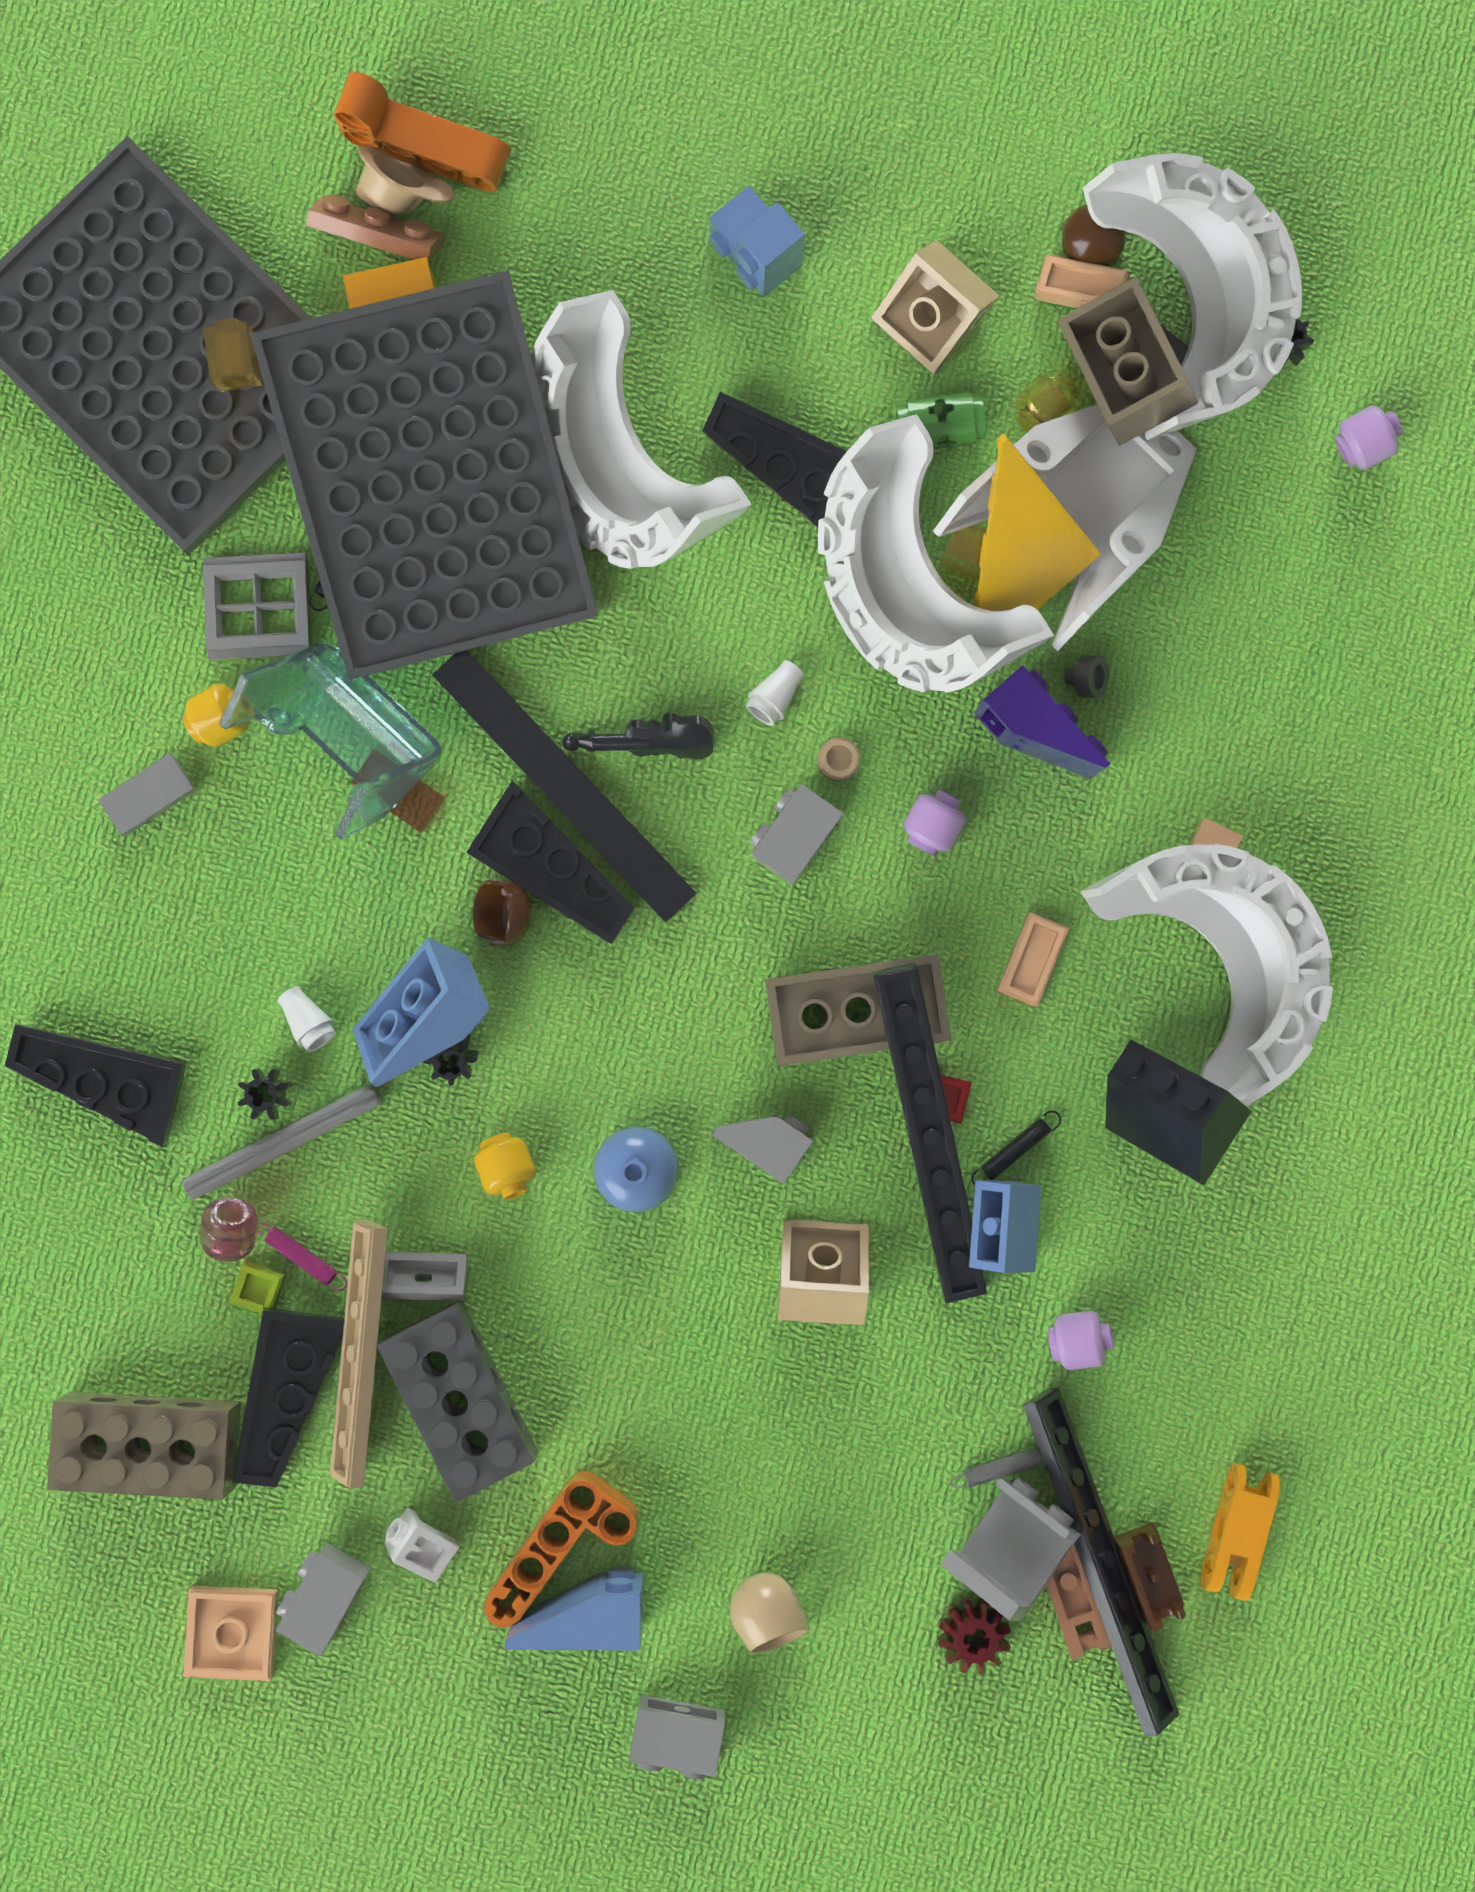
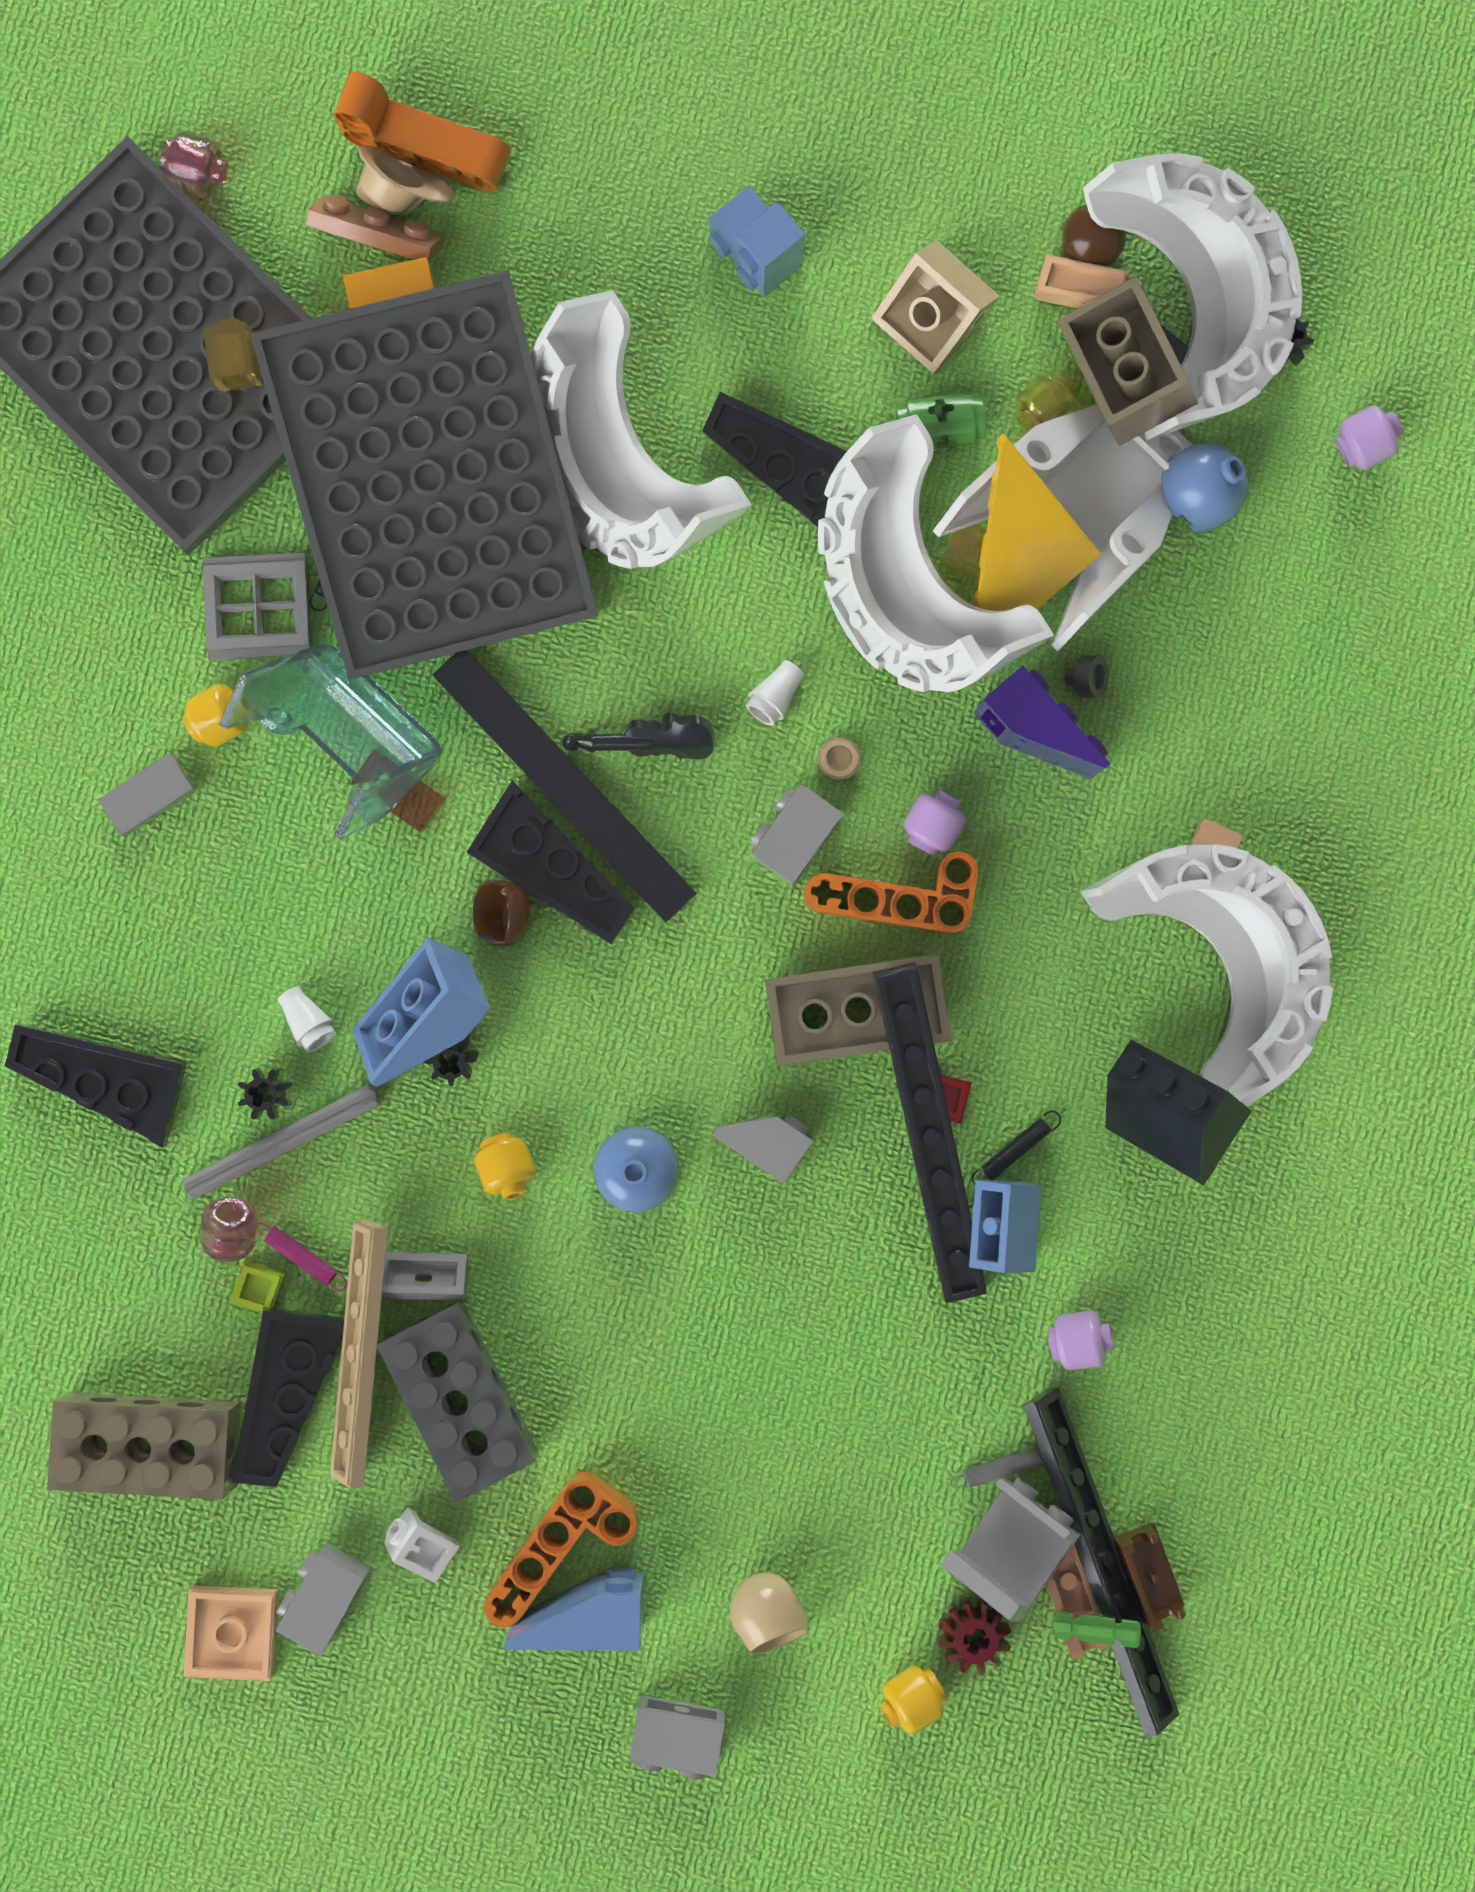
(194, 163): none -> head
(824, 1272): tan slope -> none
(888, 894): none -> orange beam
(912, 1699): none -> yellow head
(1032, 959): light nougat tile -> none
(1097, 1629): none -> bright green axle
(1205, 485): none -> medium blue cylinder
(1240, 1532): light orange piece -> none

